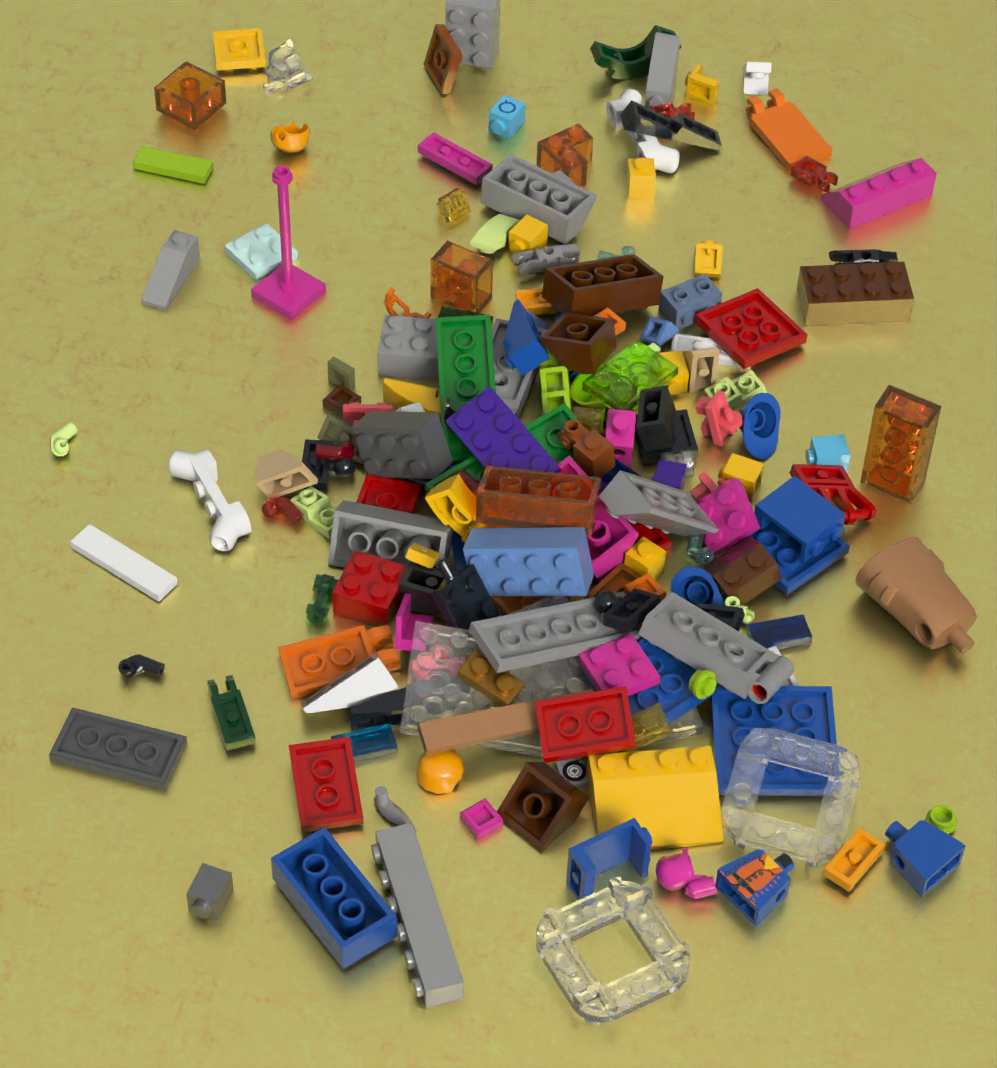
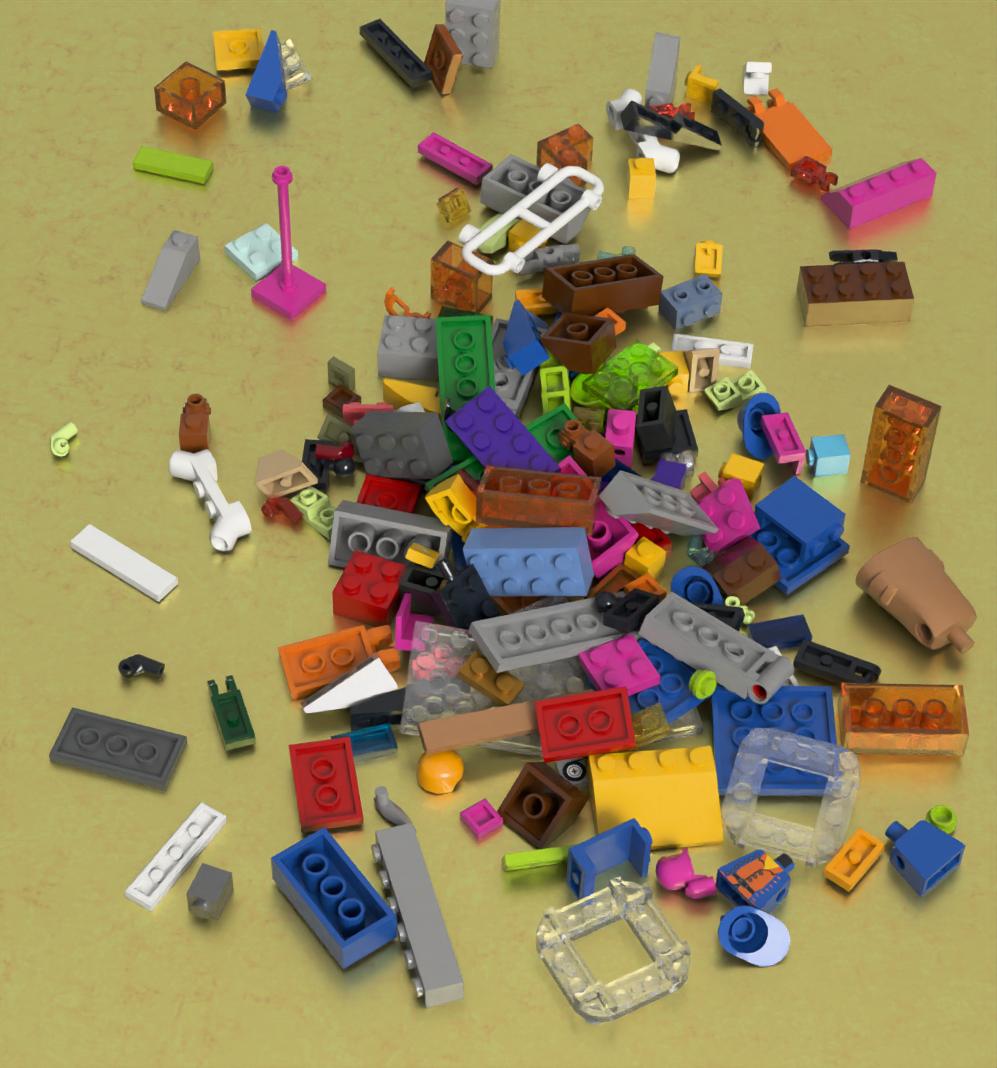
(175, 856): none -> white tile
(195, 425): none -> dark orange brick
(268, 83): none -> blue slope
(290, 138): light orange hair -> none
(324, 587): clear green bar -> none
(396, 53): none -> black plate
(506, 117): medium azure brick -> none
(535, 858): none -> lime tile
(549, 177): none -> white bar
(627, 62): dark green arch -> none
(658, 331): medium blue slope -> none
(720, 418): coral hips -> none
(737, 117): none -> black plate
(750, 328): red plate -> none
(753, 935): none -> blue piece
(784, 440): none -> dark pink panel
(834, 482): red plate -> none
(834, 664): none -> black plate
(903, 719): none -> clear orange brick

